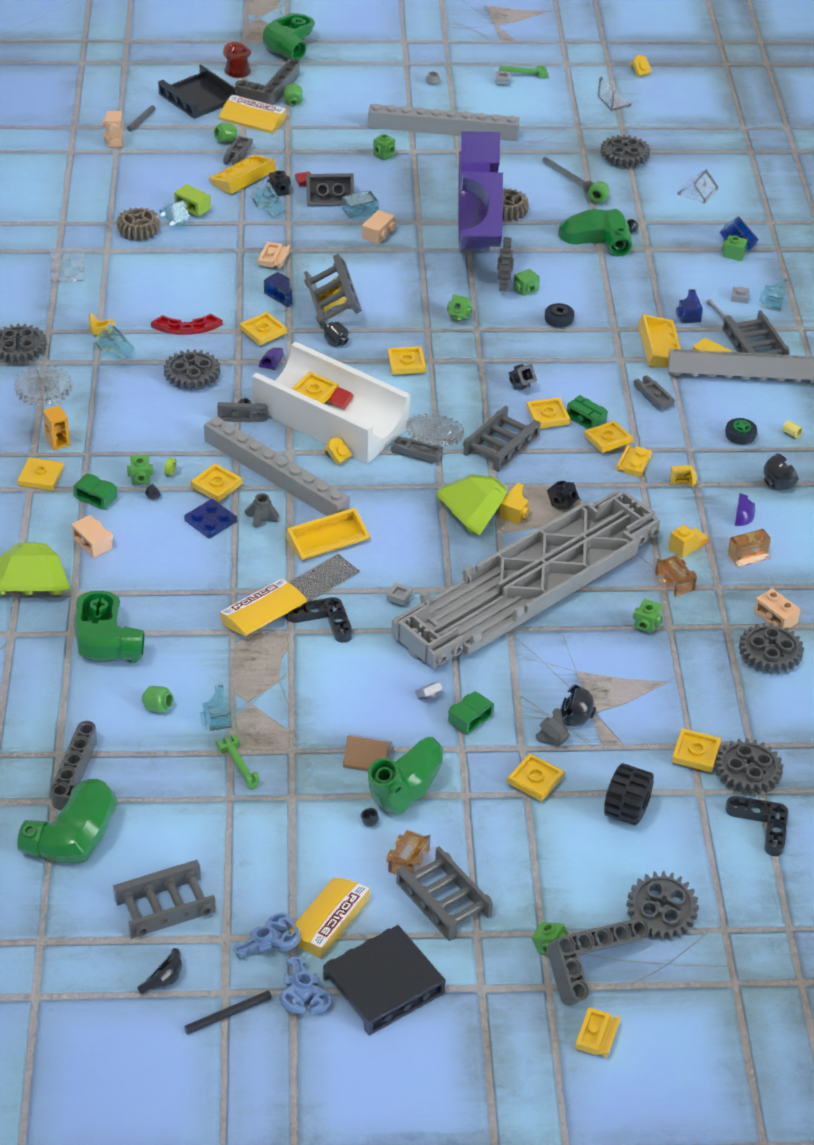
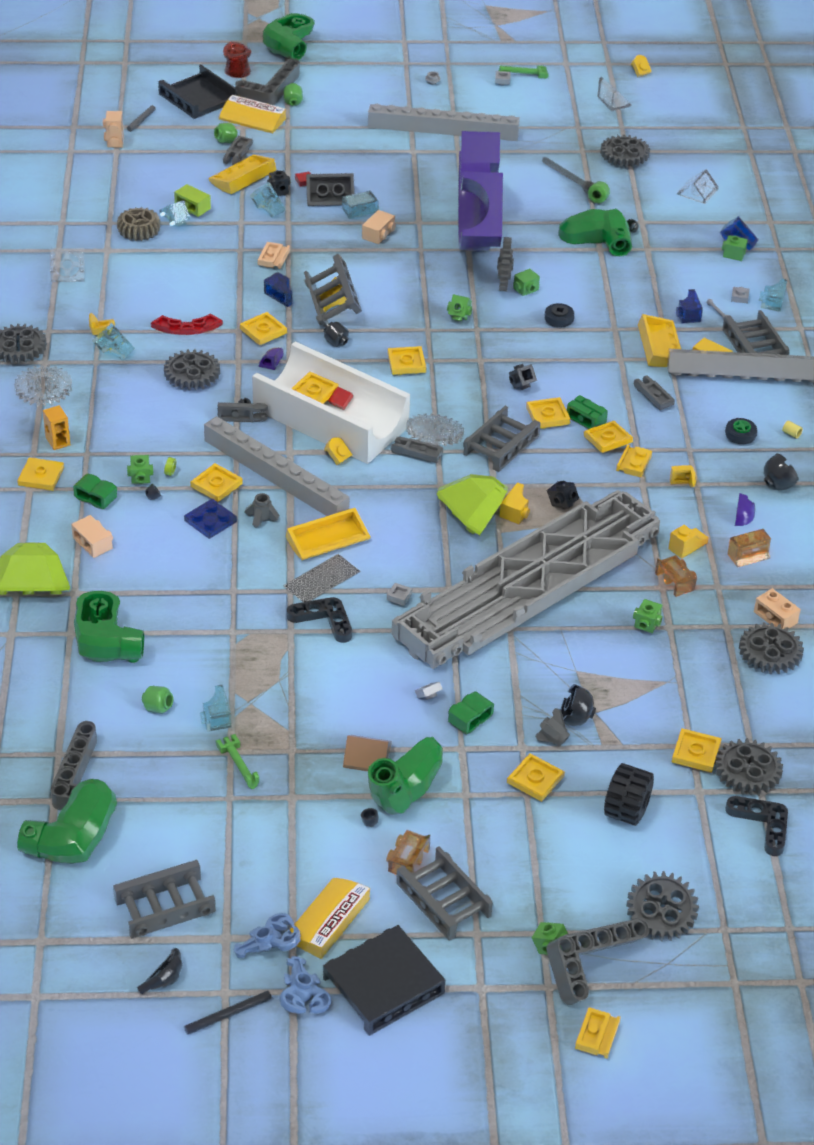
(262, 607): yellow slope -> none
(384, 147): bright green brick -> none
(514, 204): dark tan gear -> none

